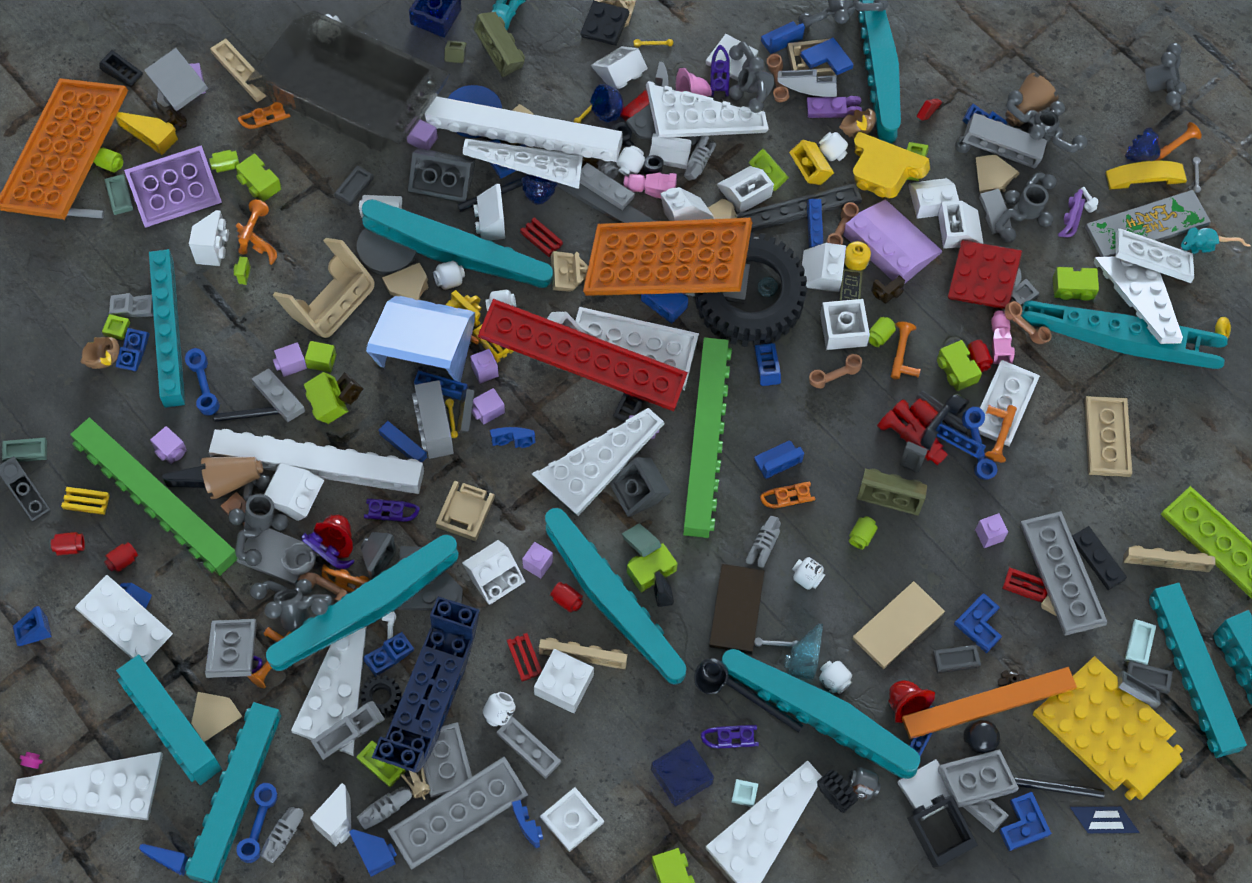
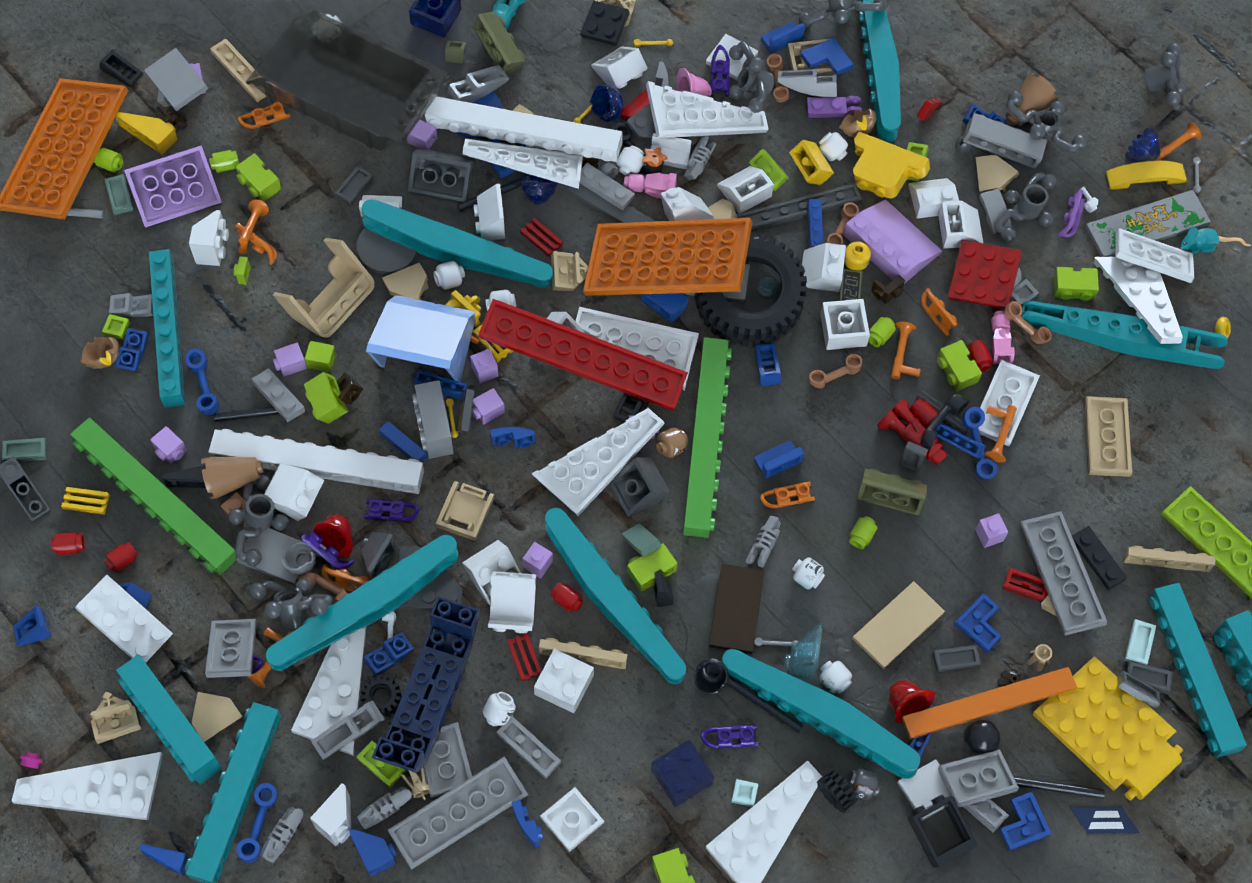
(114, 718): none -> tan slope
(477, 84): none -> light grey slope
(512, 601): none -> white panel
(654, 157): none -> orange plate
(672, 442): none -> medium nougat head
(938, 307): none -> orange piece
(1041, 654): none -> tan piece

